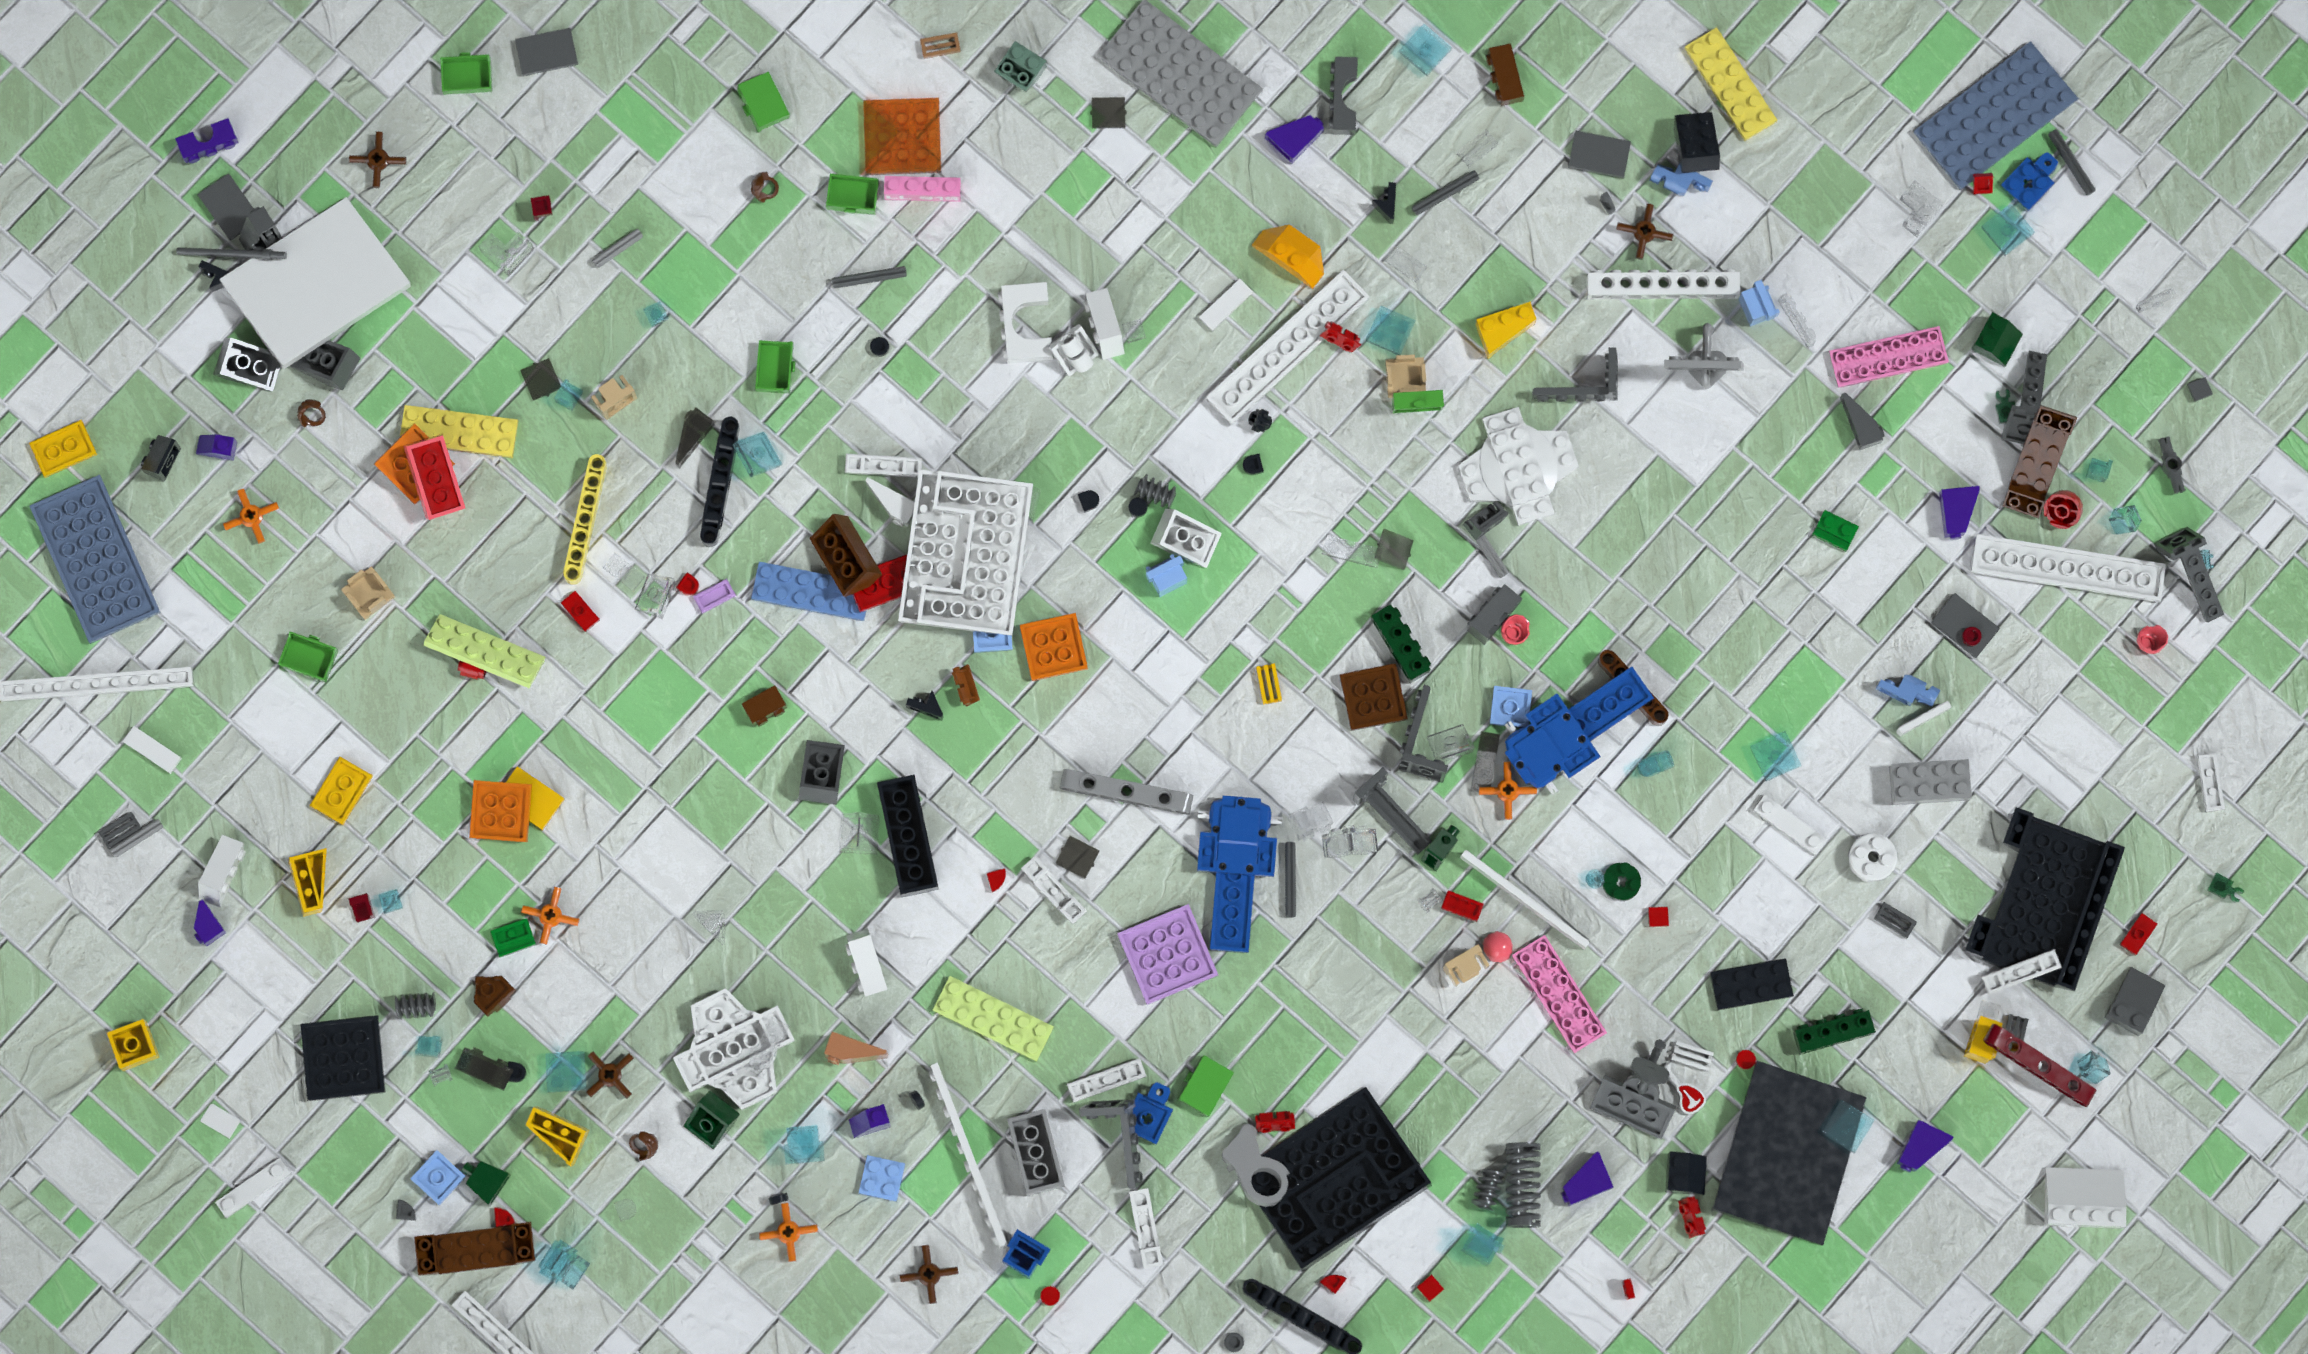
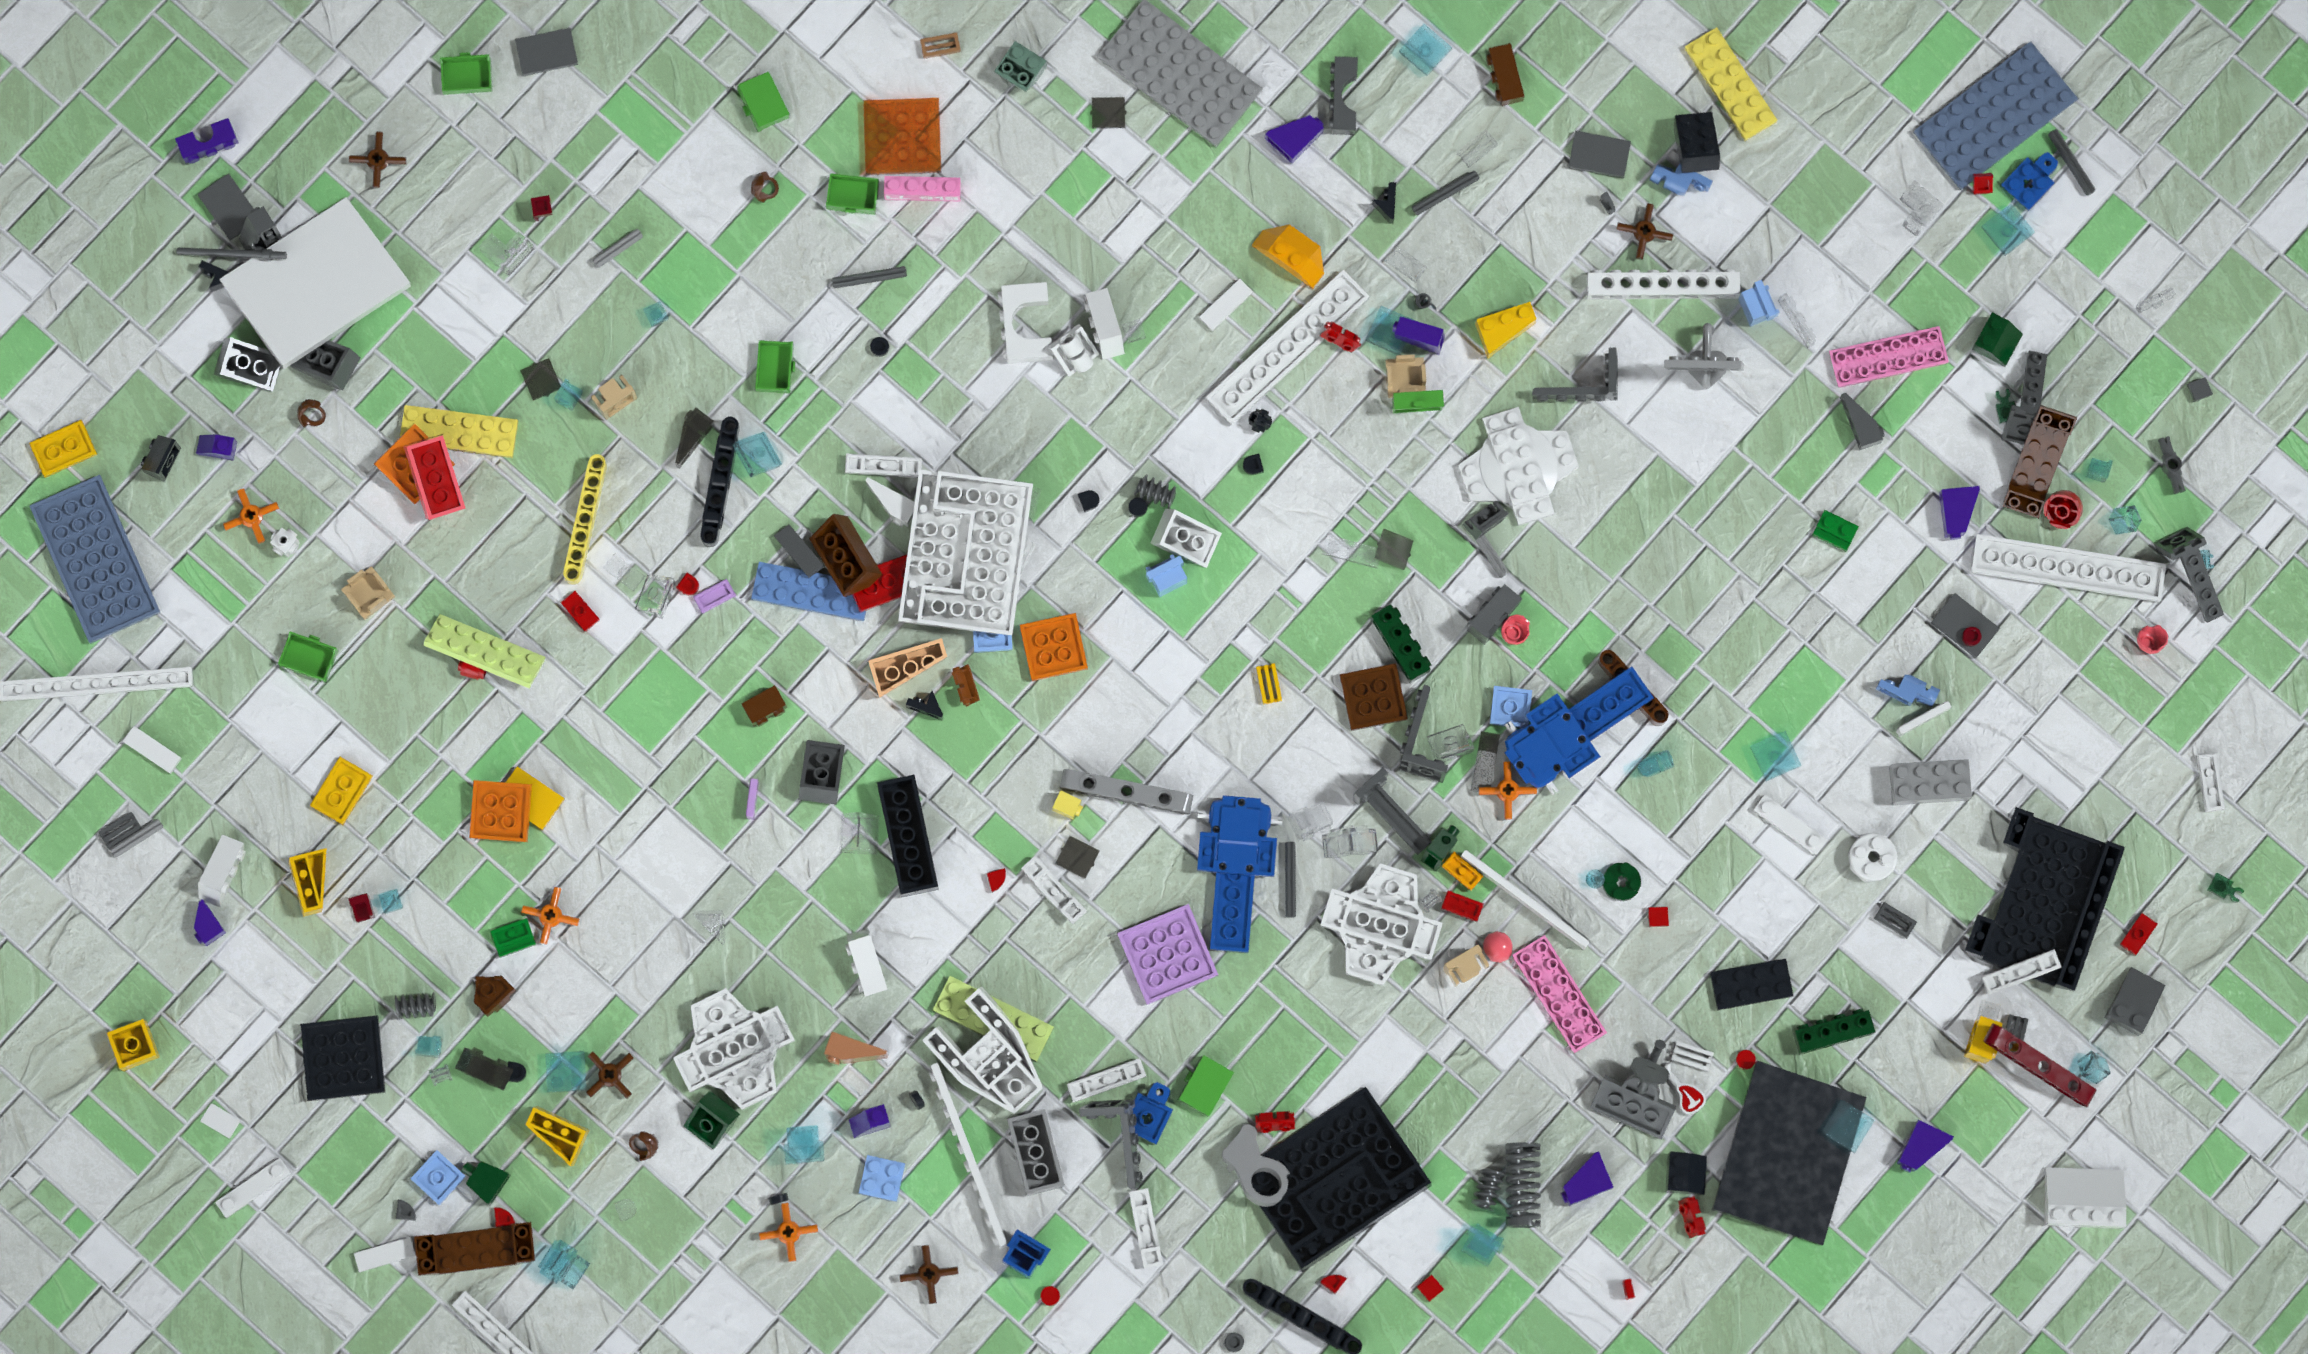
(287, 548): none -> white brick
(385, 1254): none -> white tile
(752, 799): none -> lavender tile
(799, 551): none -> dark grey tile
(900, 667): none -> light nougat wedge
(996, 1064): none -> white wedge
(1067, 805): none -> light yellow brick
(1381, 924): none -> white plate
(1419, 334): none -> dark purple slope
(1420, 298): none -> dark grey hinge
(1462, 871): none -> light orange plate

